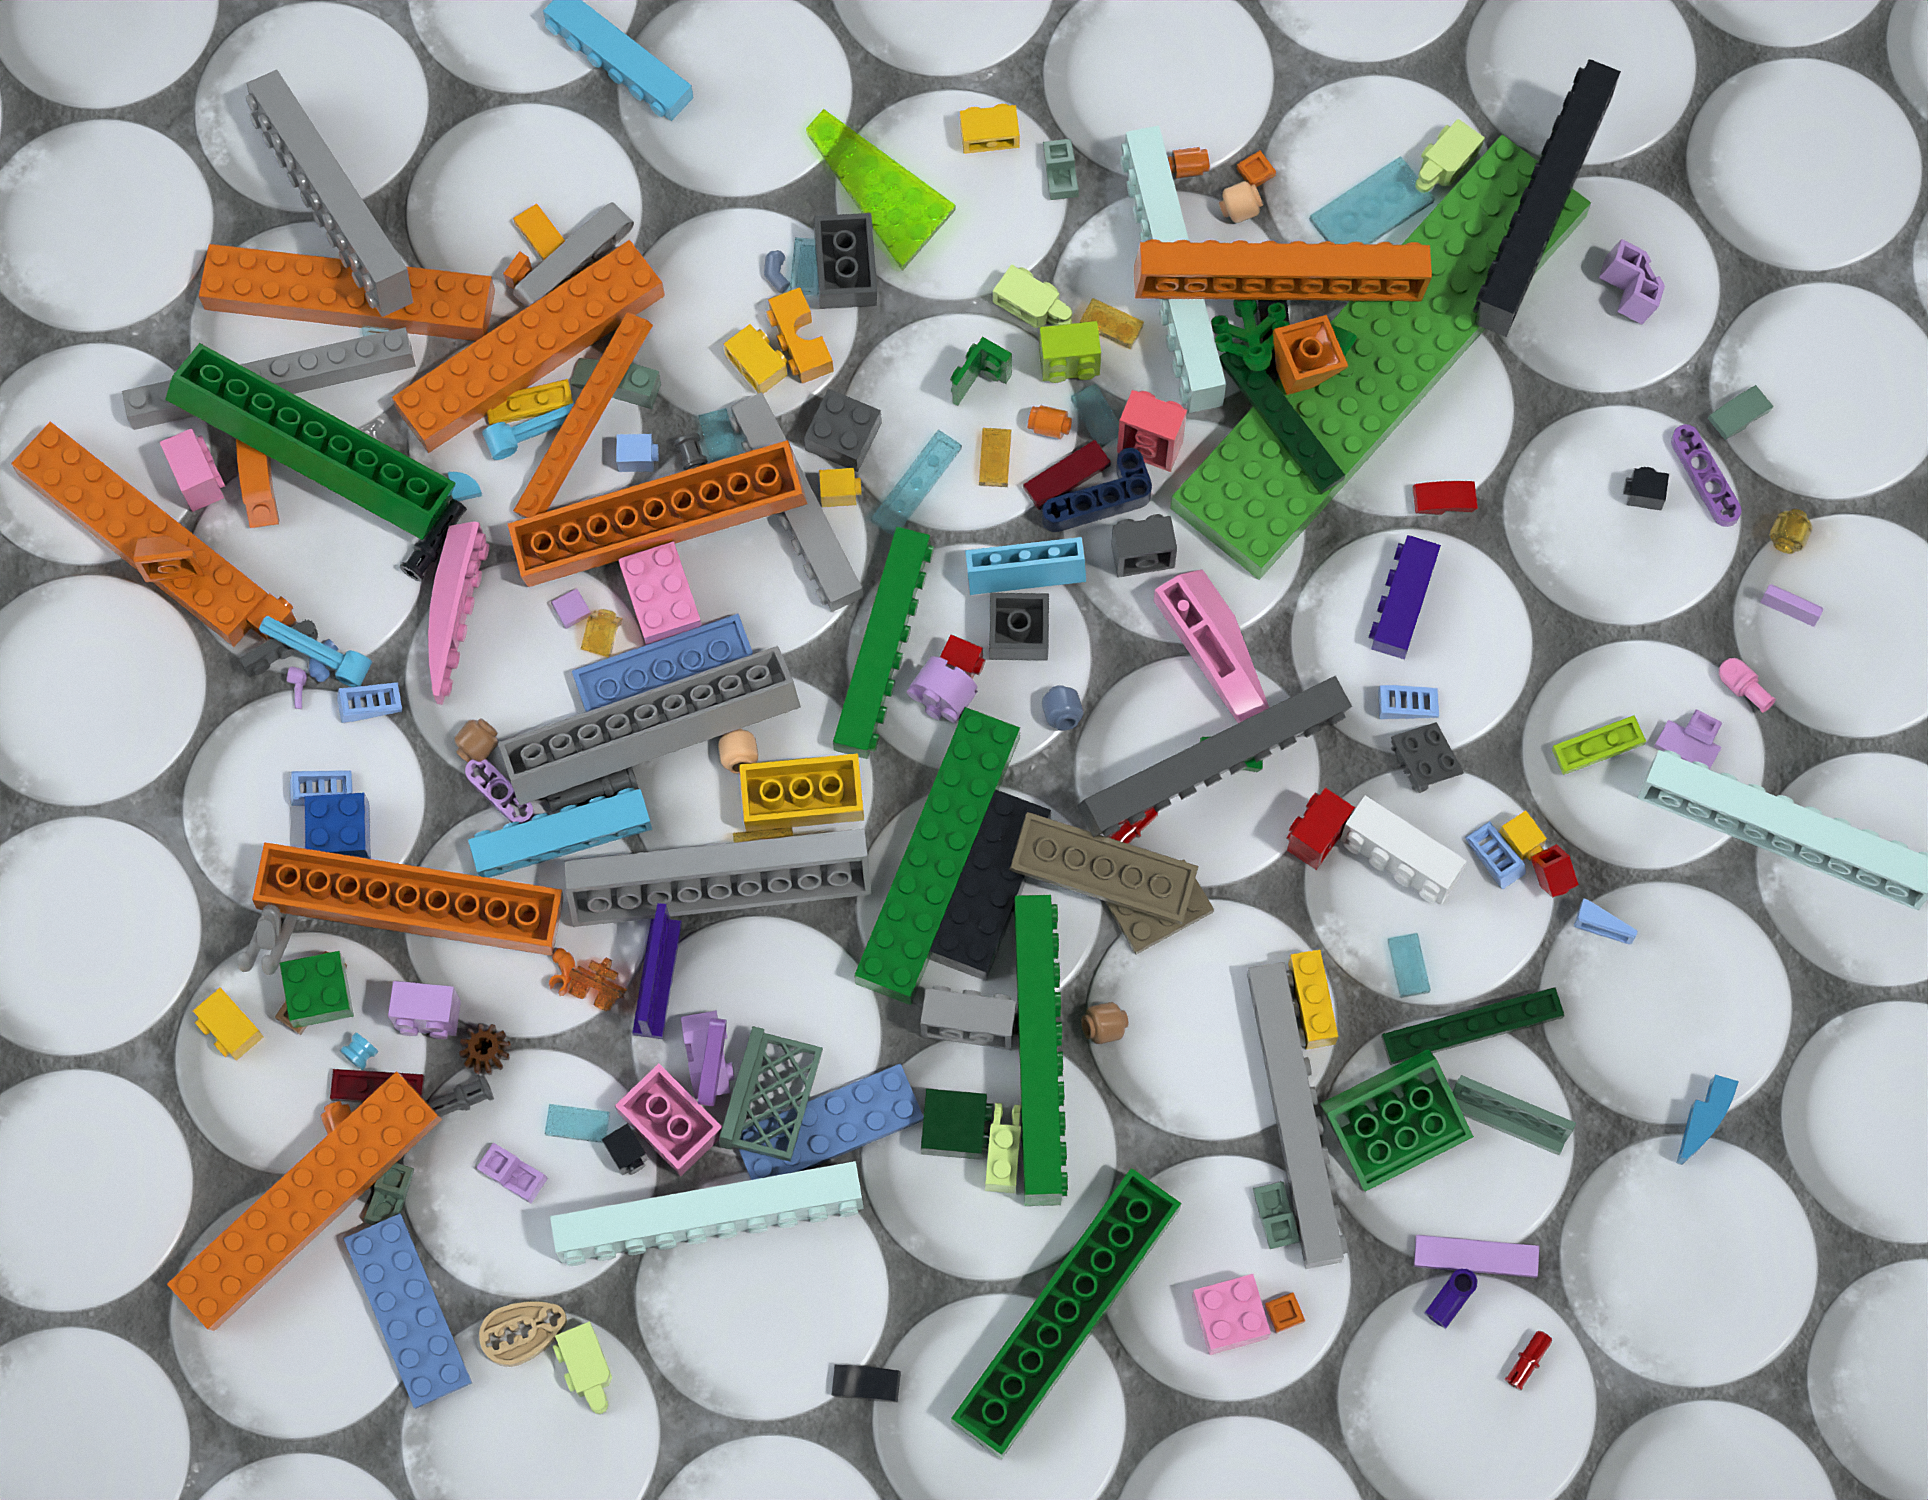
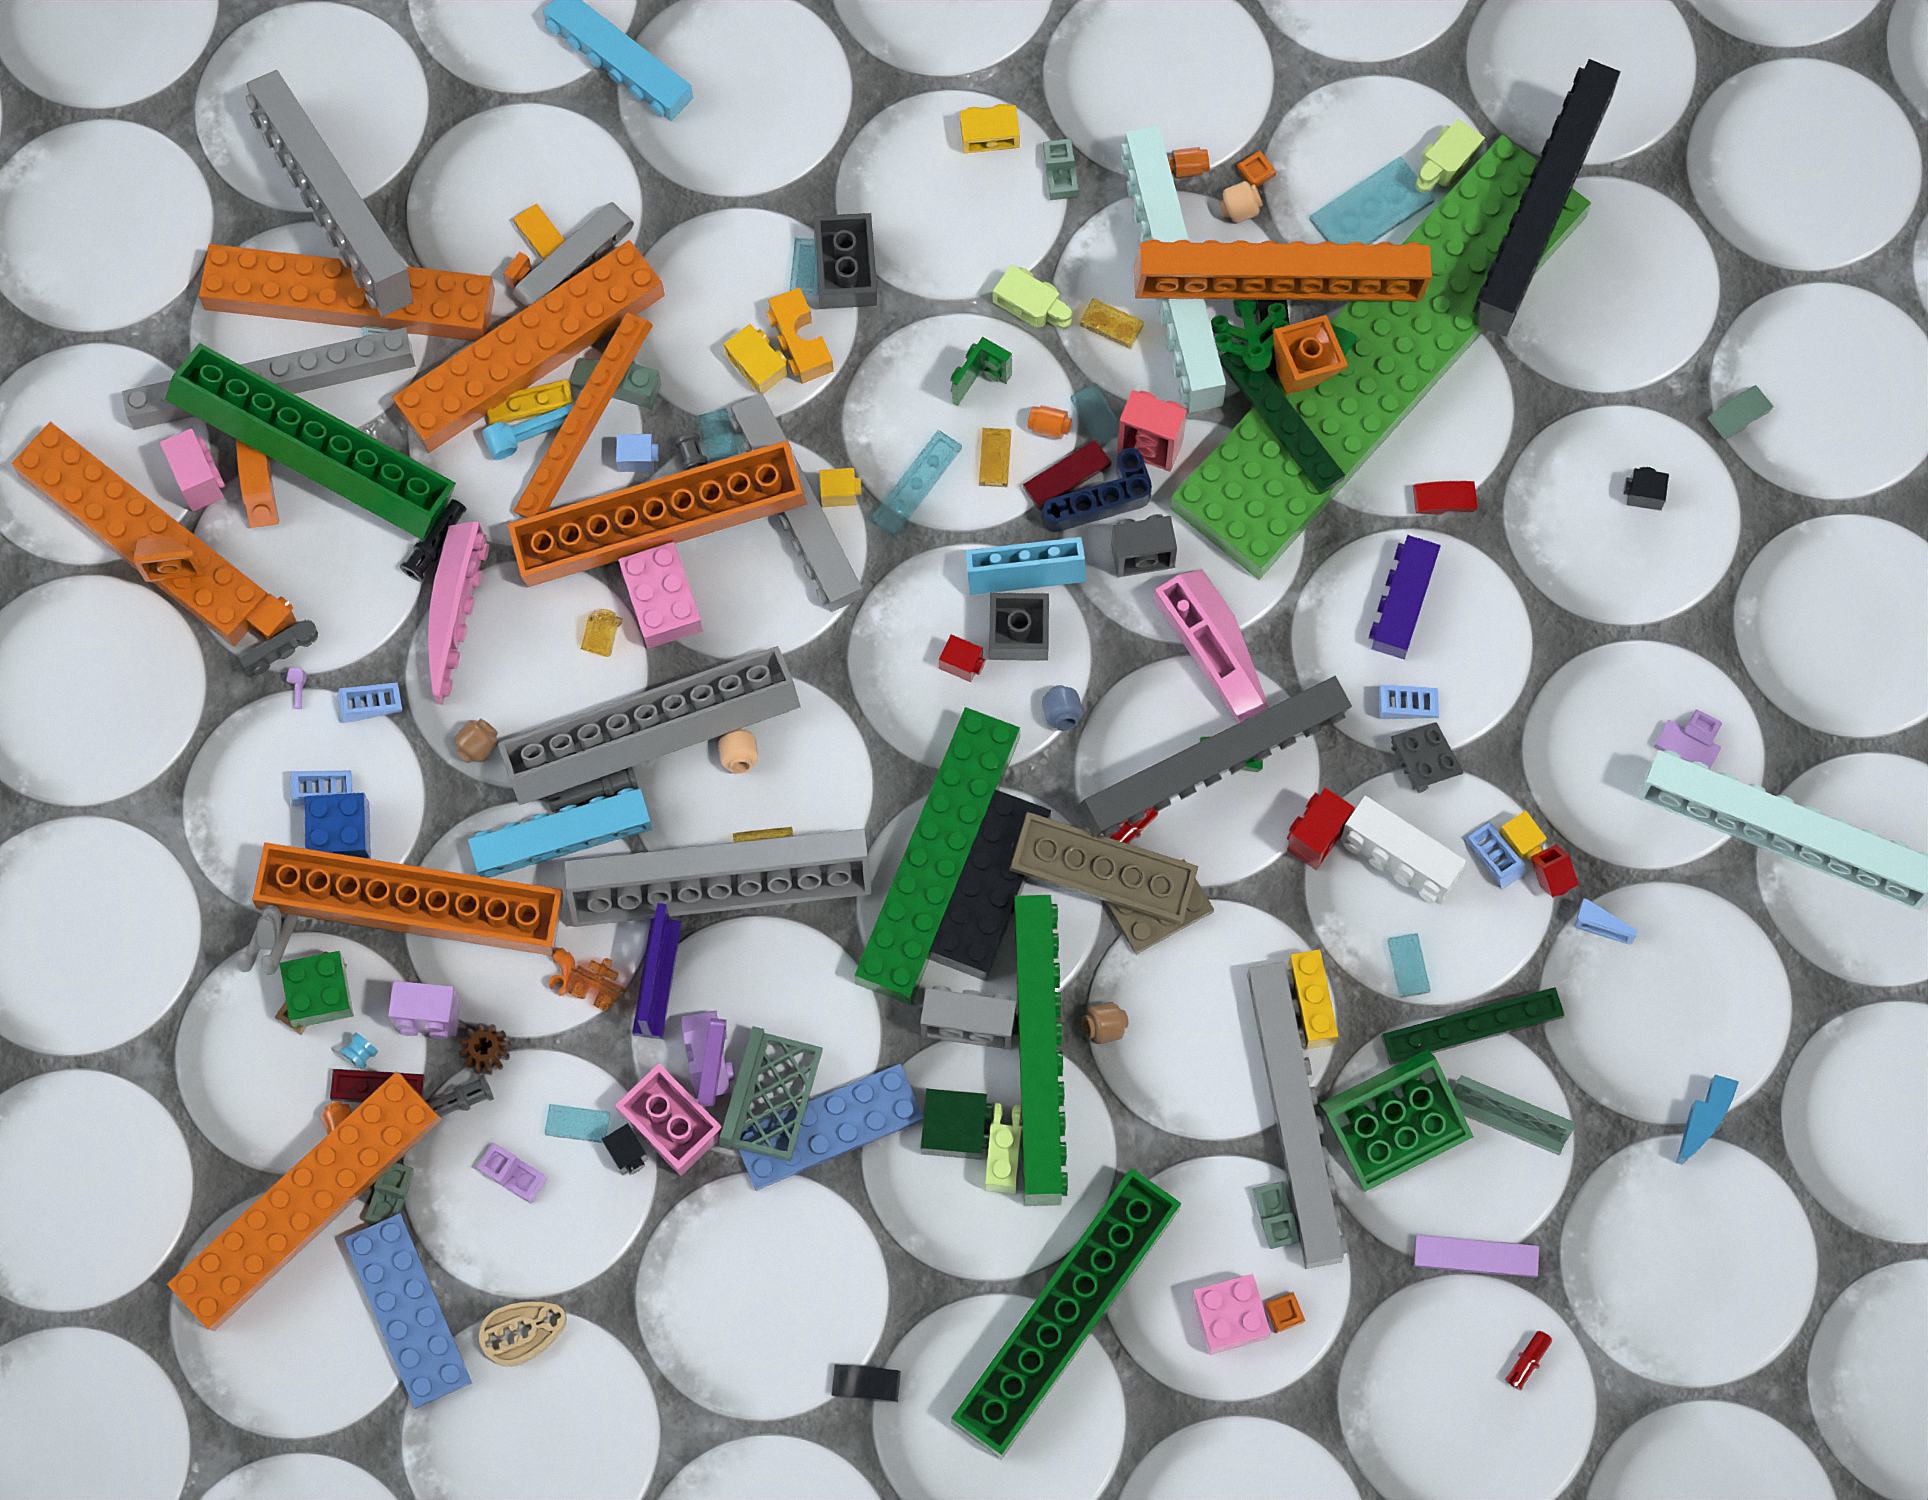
(228, 1024): yellow brick -> none
(319, 669): medium blue arm -> none
(349, 668): medium azure axle -> none
(465, 486): medium azure tile -> none
(490, 771): lavender beam -> none
(571, 608): lavender tile -> none
(585, 1364): yellowish green hinge -> none
(662, 662): medium blue plate -> none
(707, 1213): light aqua brick -> none
(772, 269): sand blue arm -> none
(801, 792): yellow brick -> none
(843, 430): dark grey brick -> none
(882, 643): green brick -> none
(901, 204): clear neon green wing -> none
(942, 689): lavender brick -> none
(1069, 351): lime brick -> none
(1450, 1299): dark purple piece -> none
(1598, 745): lime plate -> none
(1630, 271): lavender brick -> none
(1710, 473): medium lavender beam -> none
(1744, 682): bright pink arm -> none
(1791, 531): clear yellow head -> none
(1792, 605): lavender tile -> none

